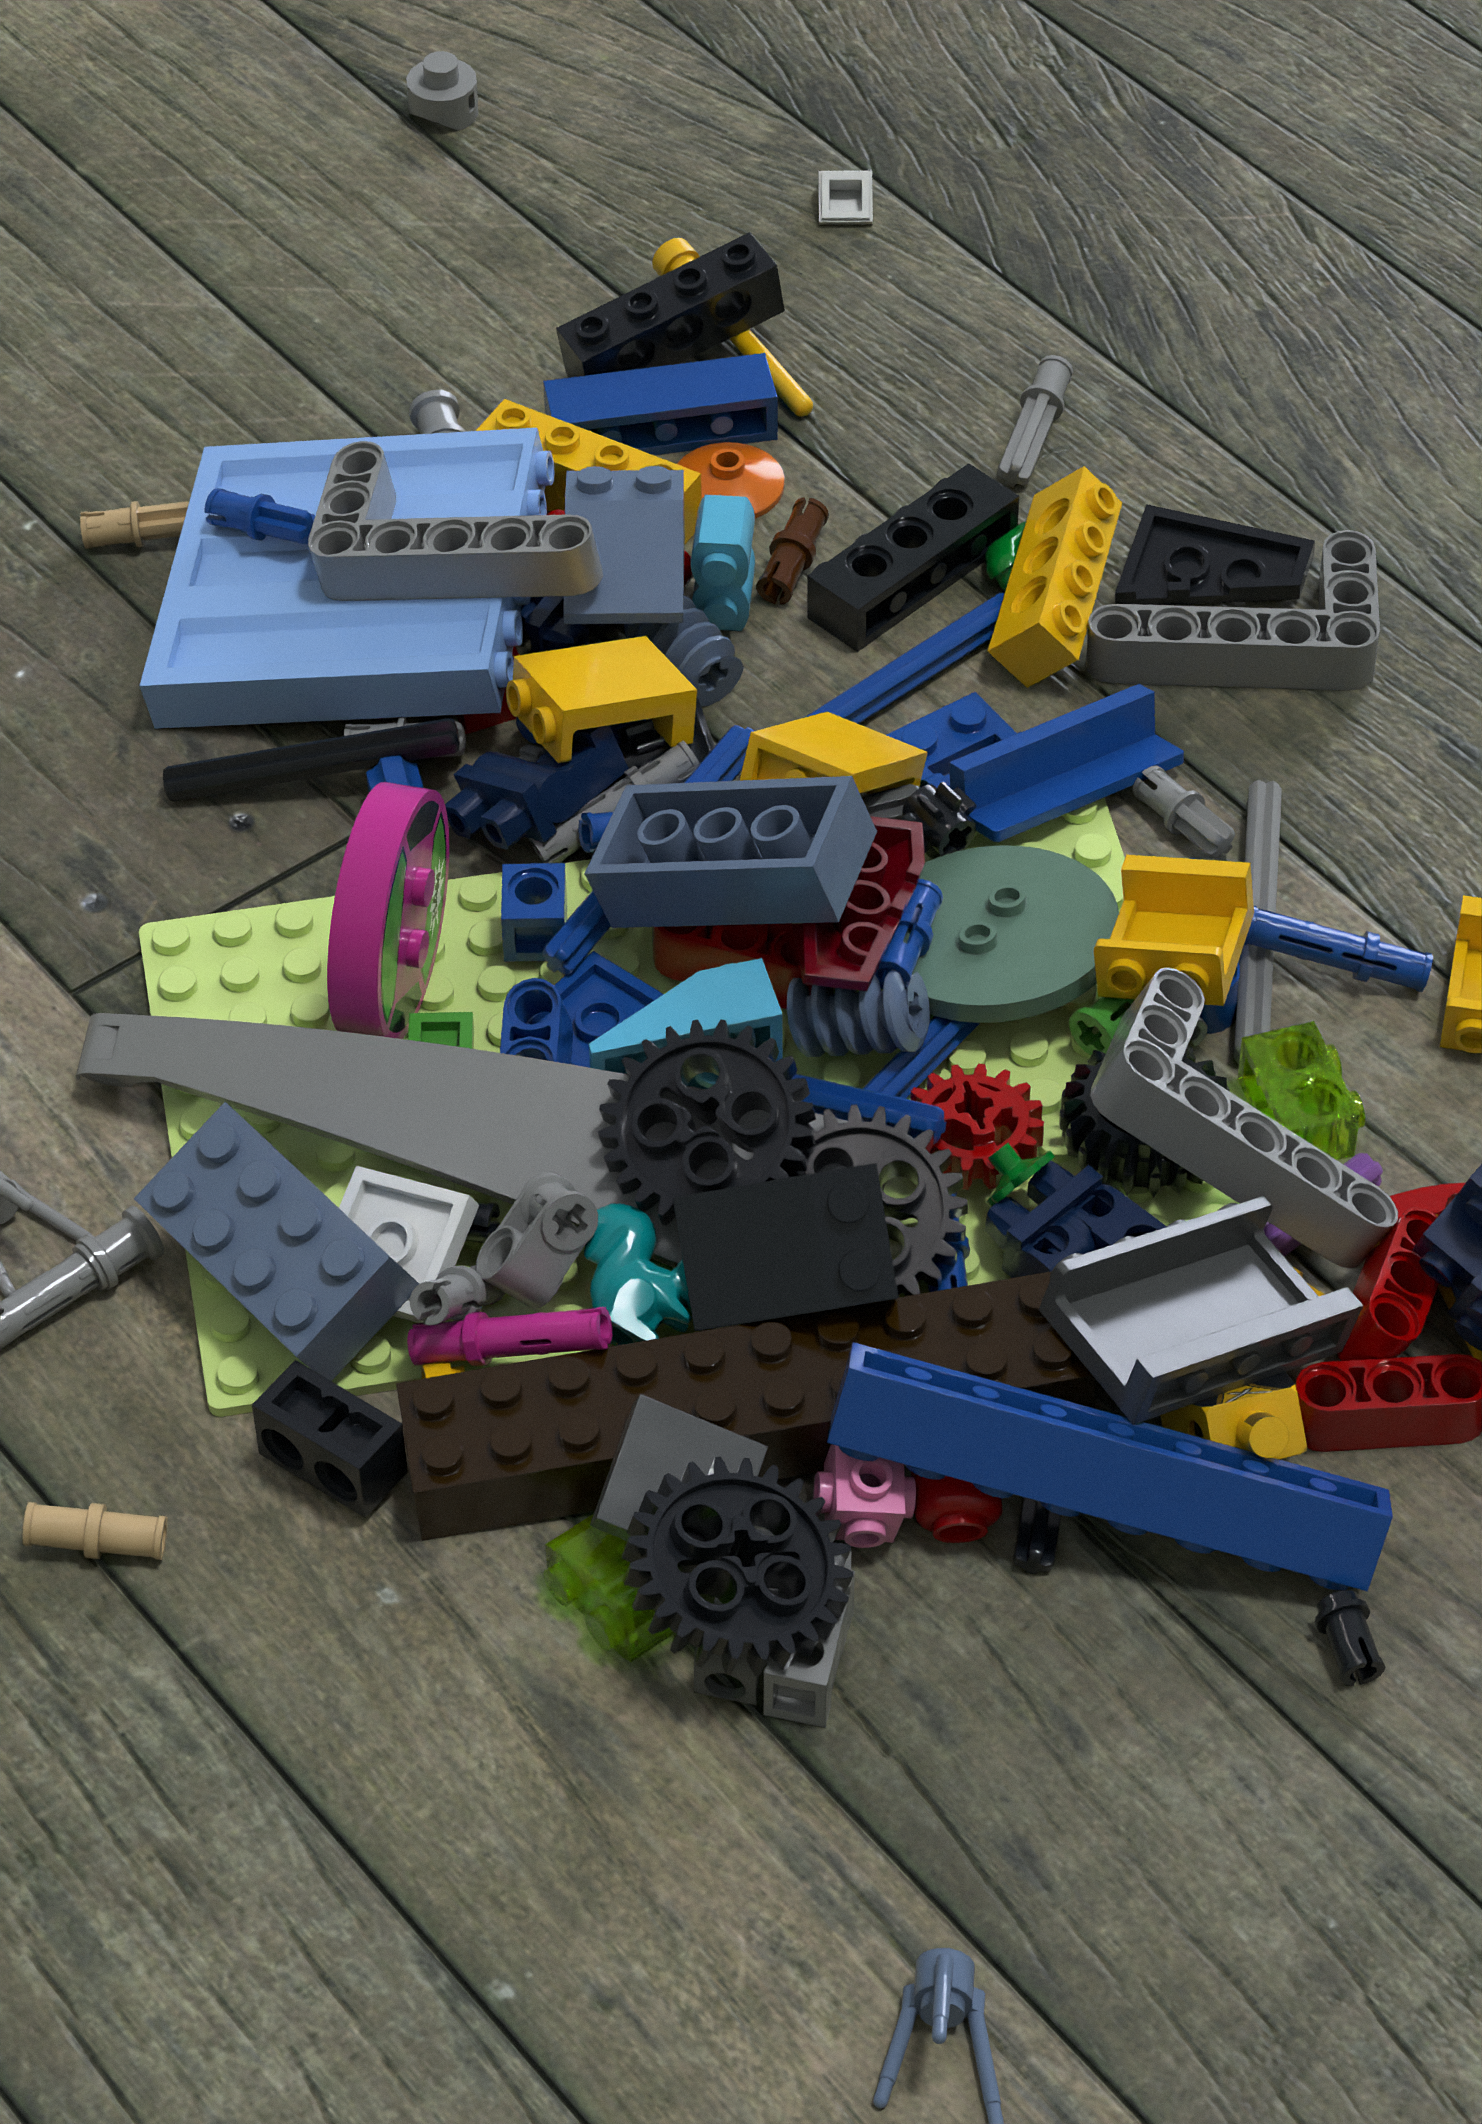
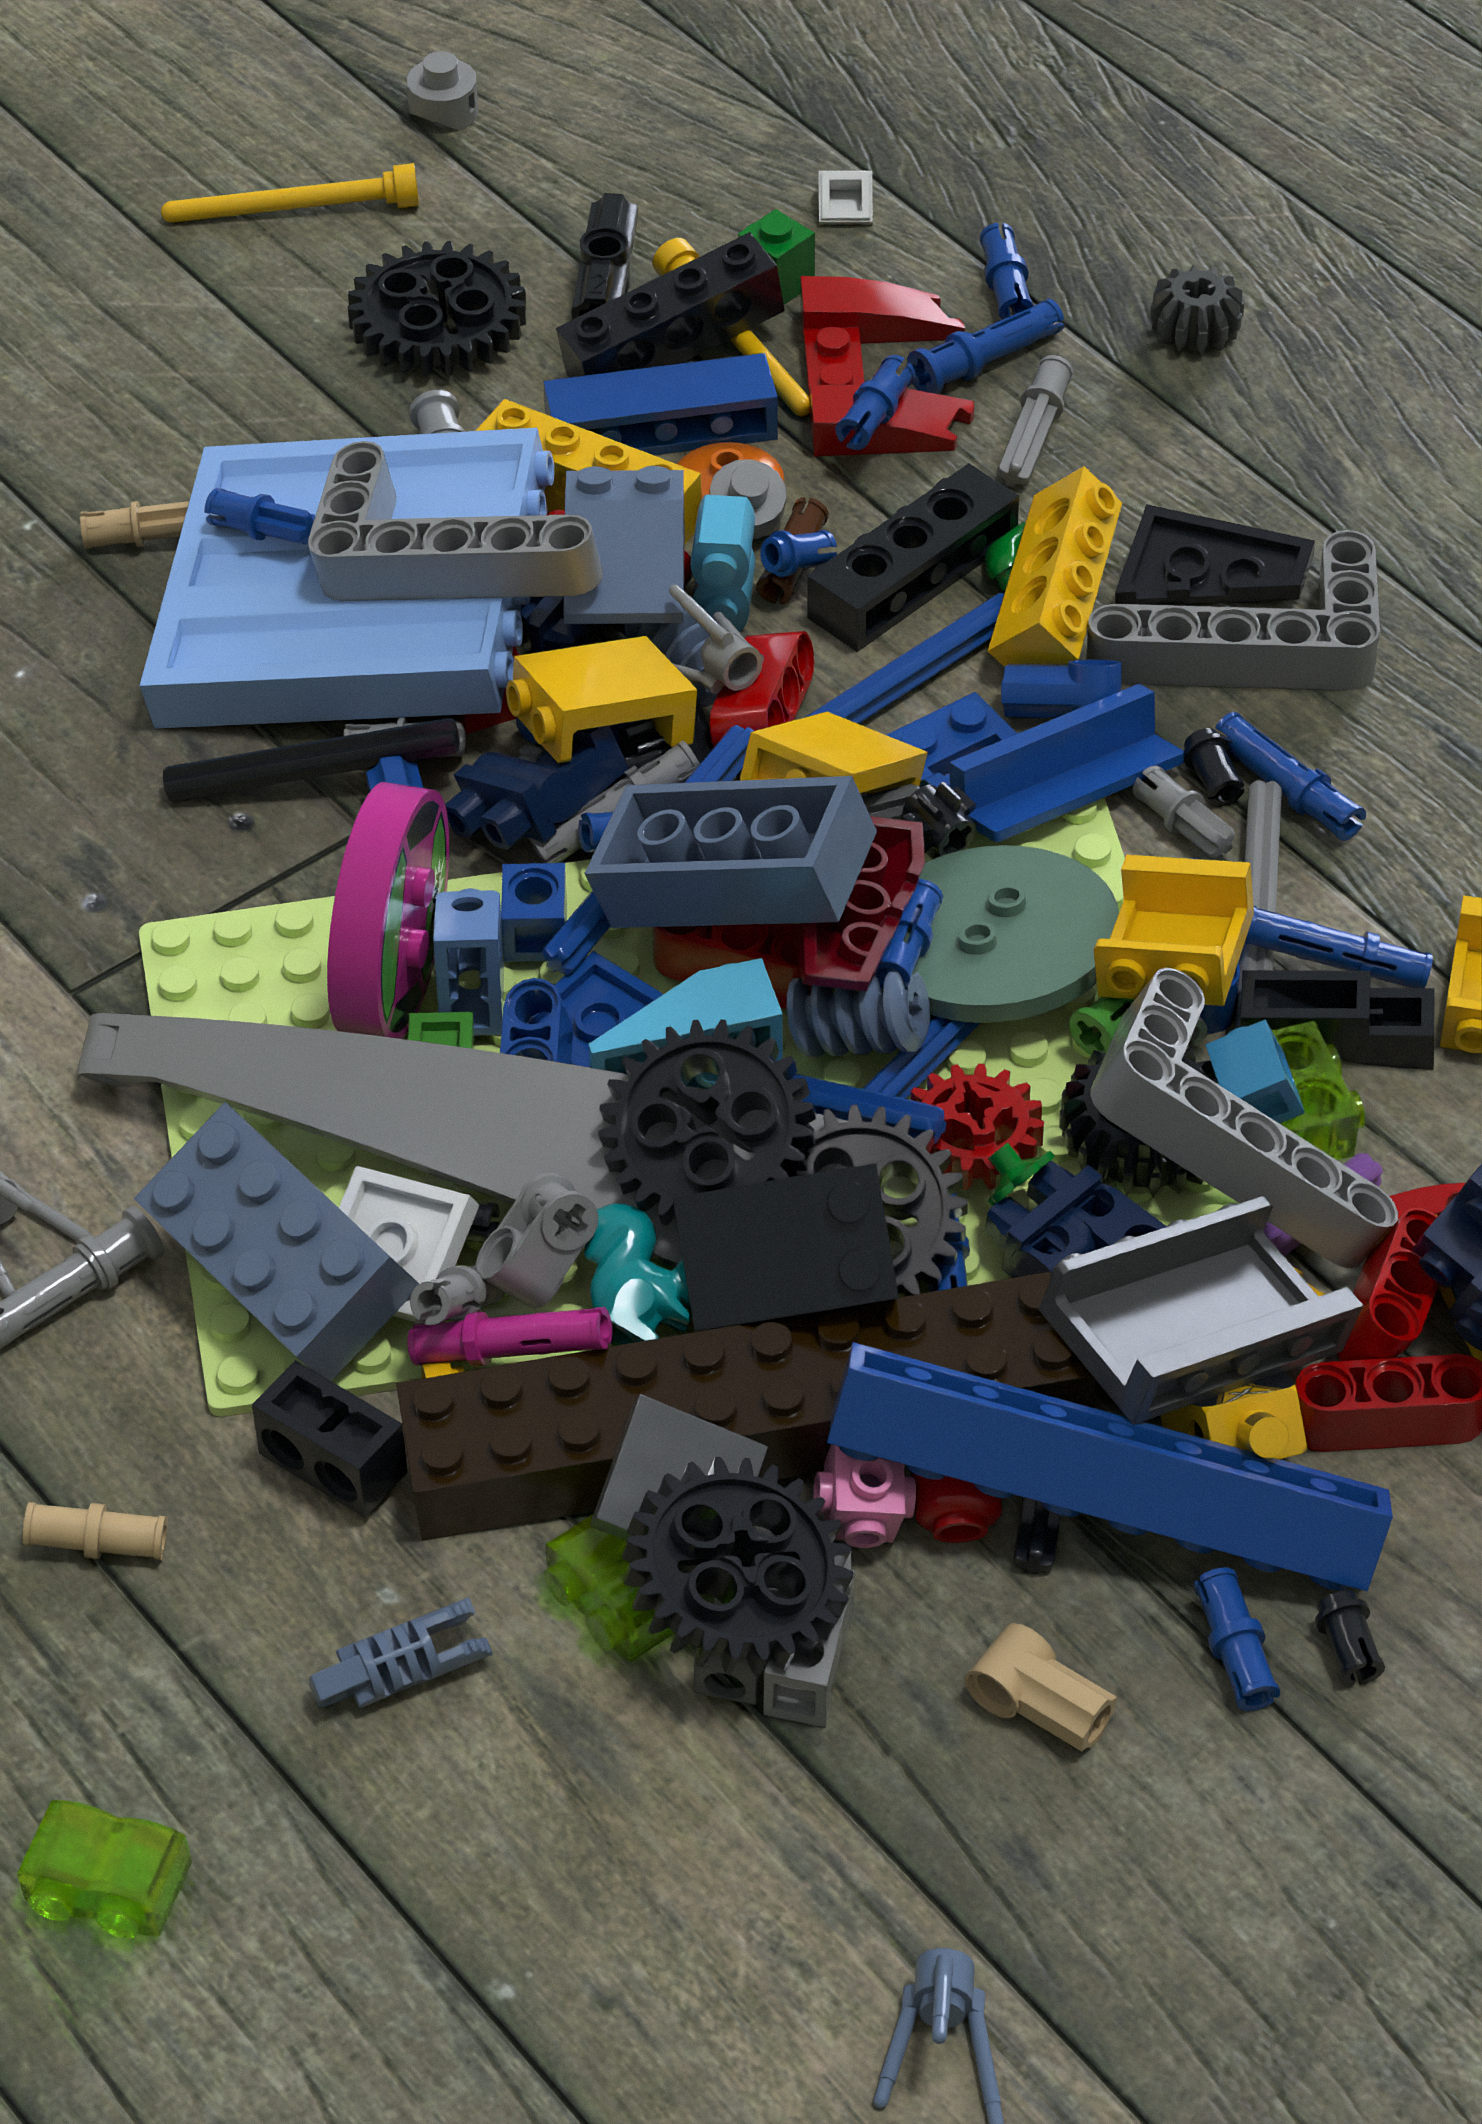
(104, 1869): none -> clear neon green brick
(395, 186): none -> yellow piece
(397, 1659): none -> sand blue hinge
(405, 324): none -> black gear
(466, 940): none -> medium blue torso
(605, 253): none -> black piece
(725, 653): none -> light grey plant
(762, 488): none -> light grey piece
(777, 690): none -> red beam
(786, 552): none -> blue pin
(789, 246): none -> green brick
(850, 312): none -> red wedge
(875, 402): none -> blue pin
(966, 353): none -> blue pin
(1005, 270): none -> blue pin
(1025, 1678): none -> tan piece
(1057, 689): none -> blue piece
(1197, 309): none -> dark grey gear
(1208, 755): none -> black pin
(1236, 1639): none -> blue pin
(1256, 1071): none -> dark azure brick
(1306, 789): none -> blue pin
(1362, 1022): none -> black slope

